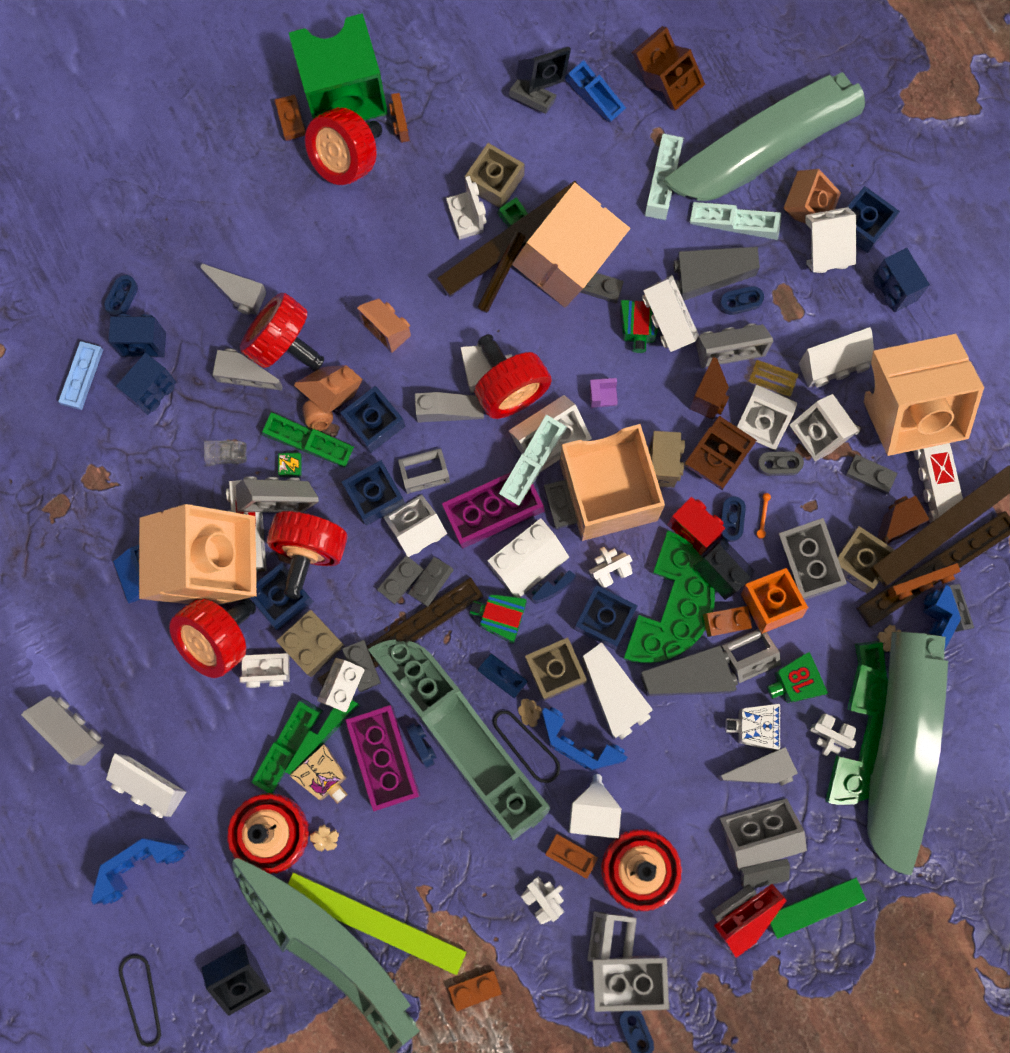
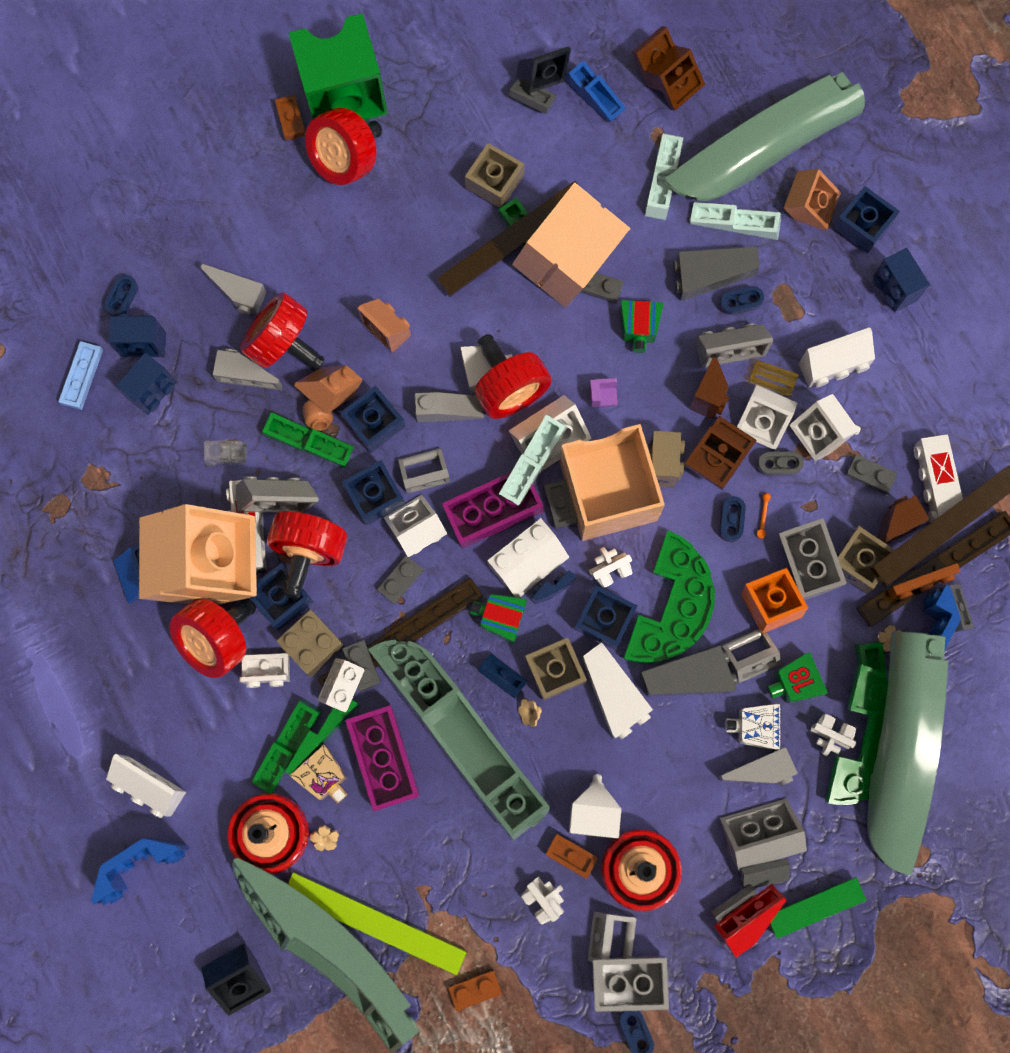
(64, 730): light grey slope -> none
(152, 996): black piece -> none
(289, 464): green tile -> none
(397, 110): dark orange plate -> none
(426, 753): dark blue plate -> none
(430, 581): dark grey plate -> none
(467, 211): white bracket -> none
(501, 271): dark brown axle -> none
(516, 752): black piece -> none
(608, 757): blue slope -> none
(670, 314): white slope -> none
(696, 525): red brick -> none
(724, 569): black slope -> none
(727, 621): dark orange plate -> none
(832, 239): white panel -> none
(923, 394): light nougat piece -> none

